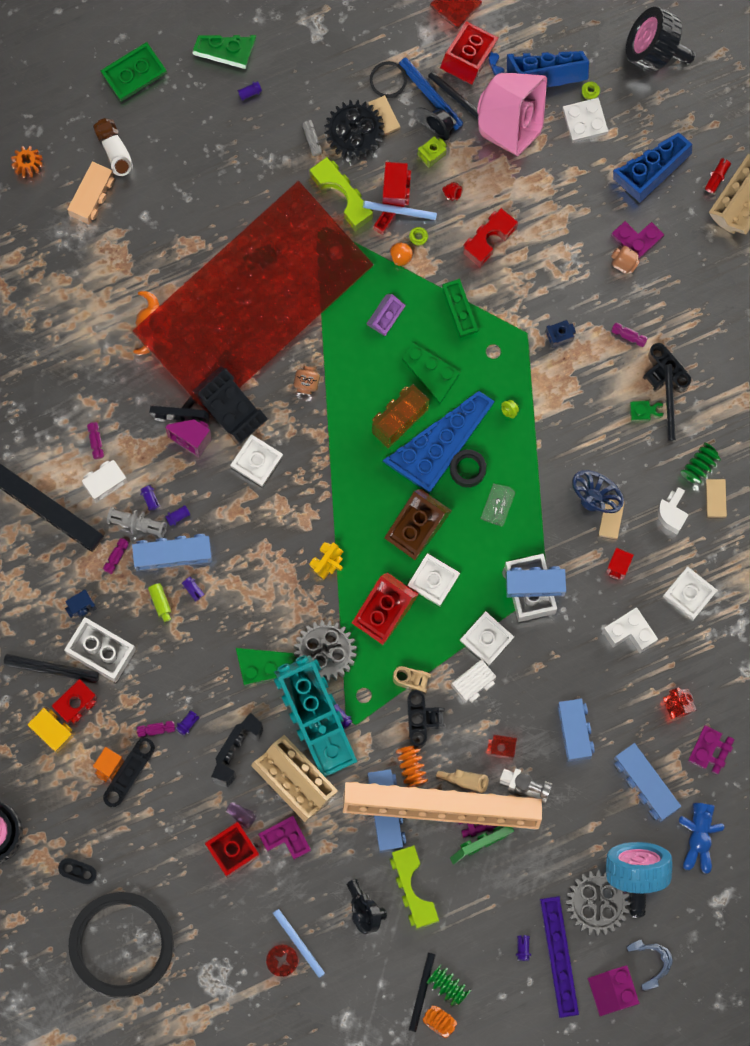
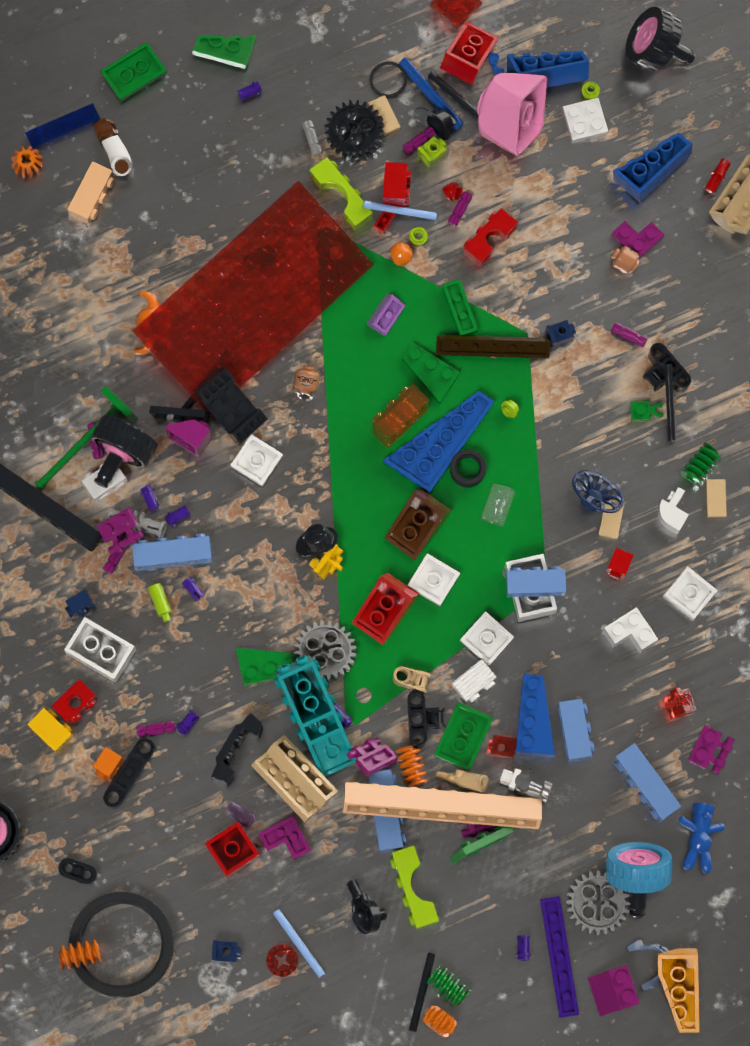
(51, 668): black axle -> none
(62, 126): none -> clear blue plate
(79, 954): none -> orange piece
(116, 407): none -> green tile
(116, 526): none -> magenta plate
(122, 443): none -> black wheel
(217, 951): none -> dark blue brick
(316, 540): none -> black piece
(377, 758): none -> magenta plate
(419, 140): none -> magenta axle
(460, 208): none -> magenta axle
(463, 736): none -> green plate
(492, 346): none -> dark brown plate
(534, 726): none -> blue wedge
(680, 982): none -> light orange wedge

